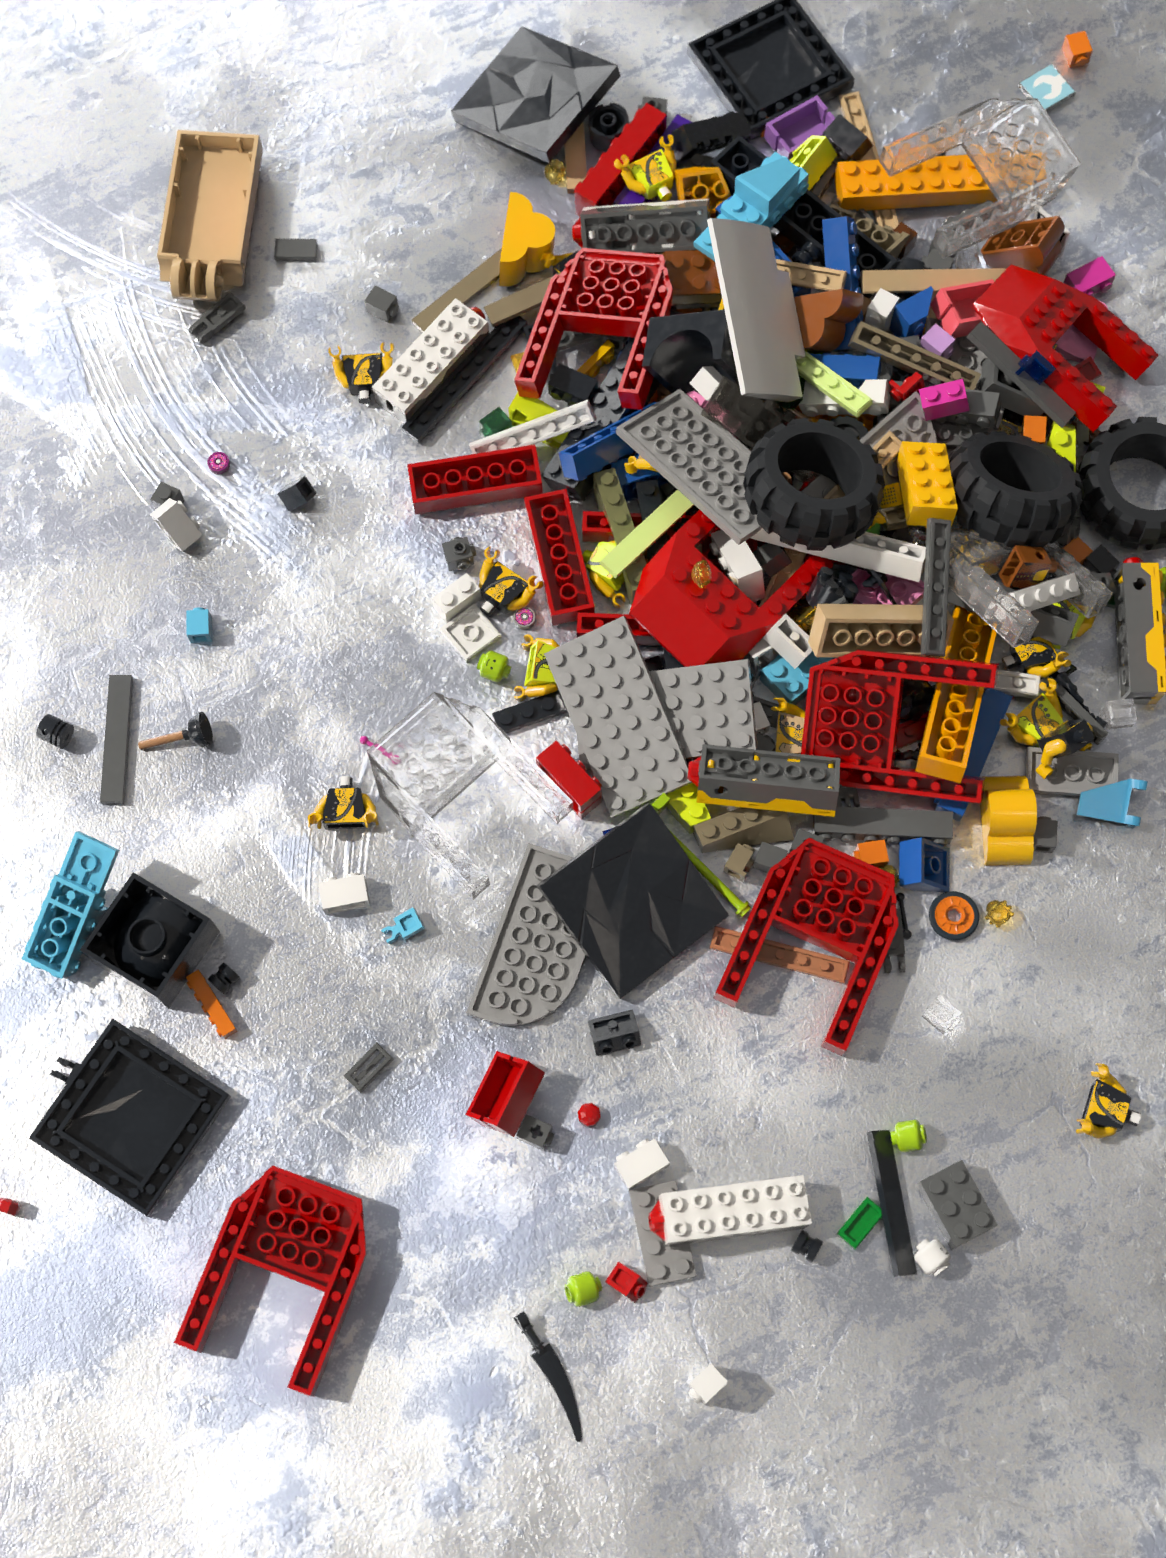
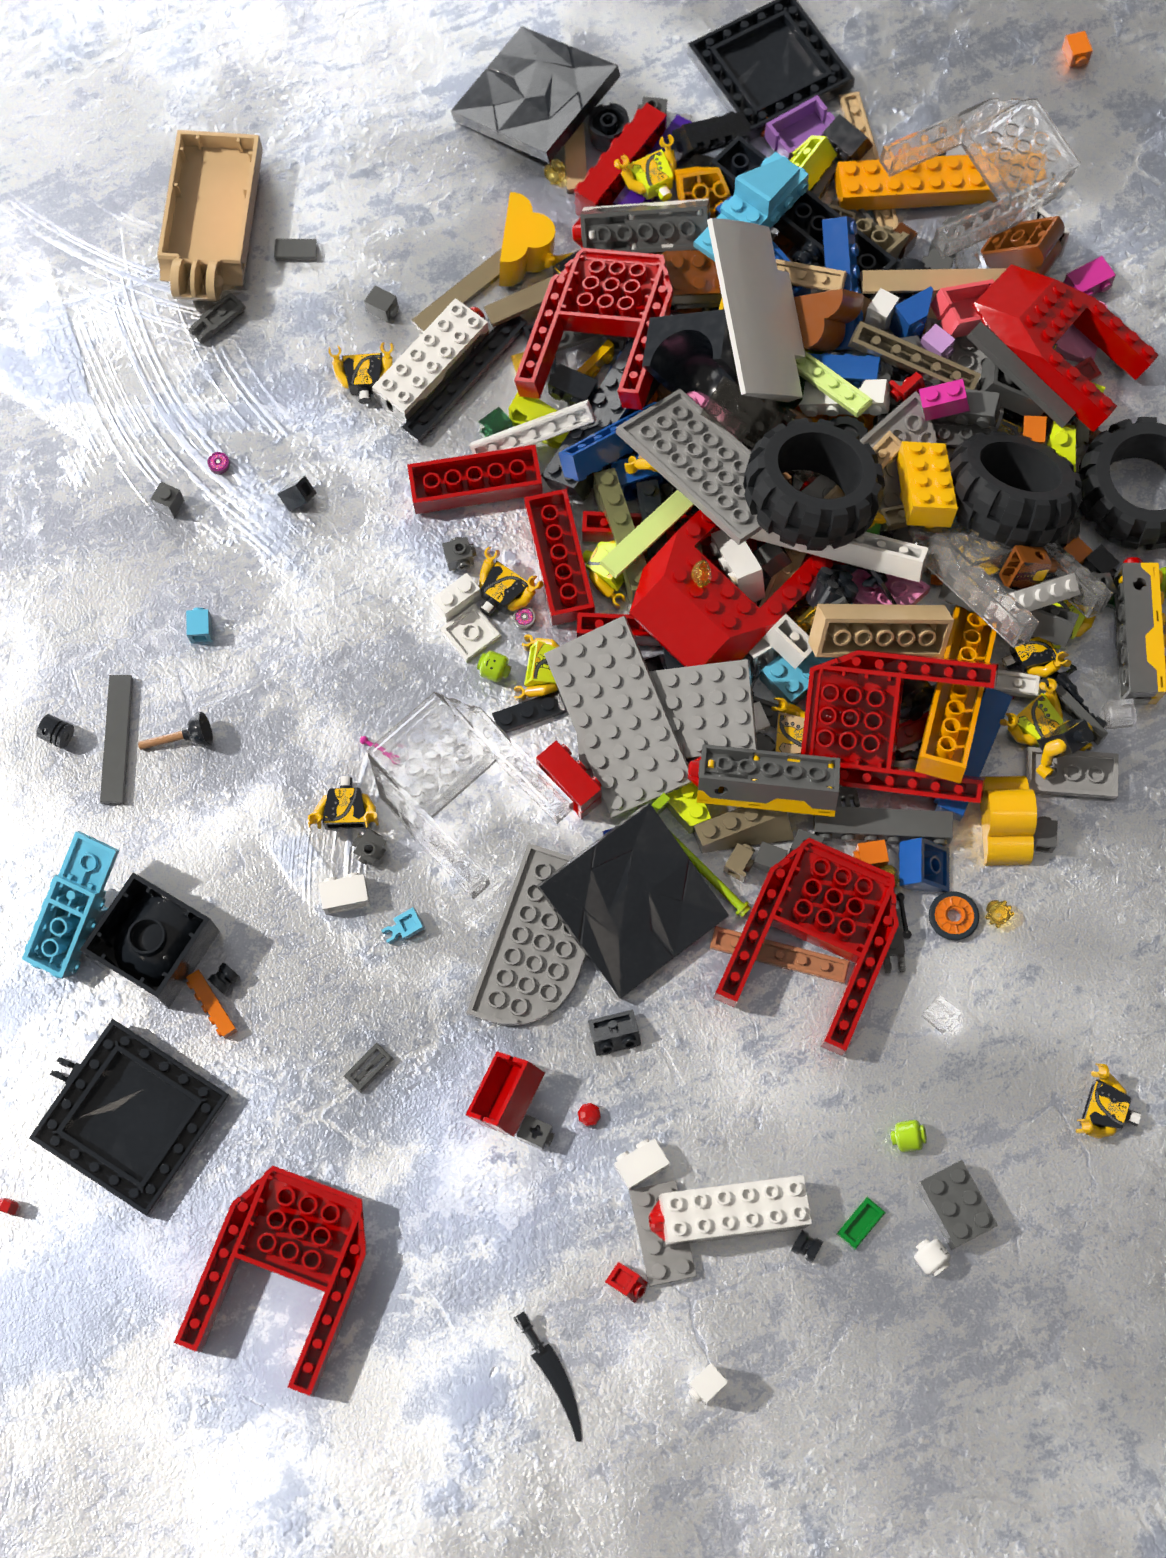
(176, 524): white brick -> none
(369, 838): none -> dark grey brick
(582, 1289): lime head -> none
(706, 381): white brick -> none
(891, 1203): black tile -> none
(892, 496): yellow slope -> none
(936, 587): dark grey tile -> none
(1036, 367): clear blue bracket -> none
(1047, 87): tile -> none
(1111, 802): dark azure flag -> none

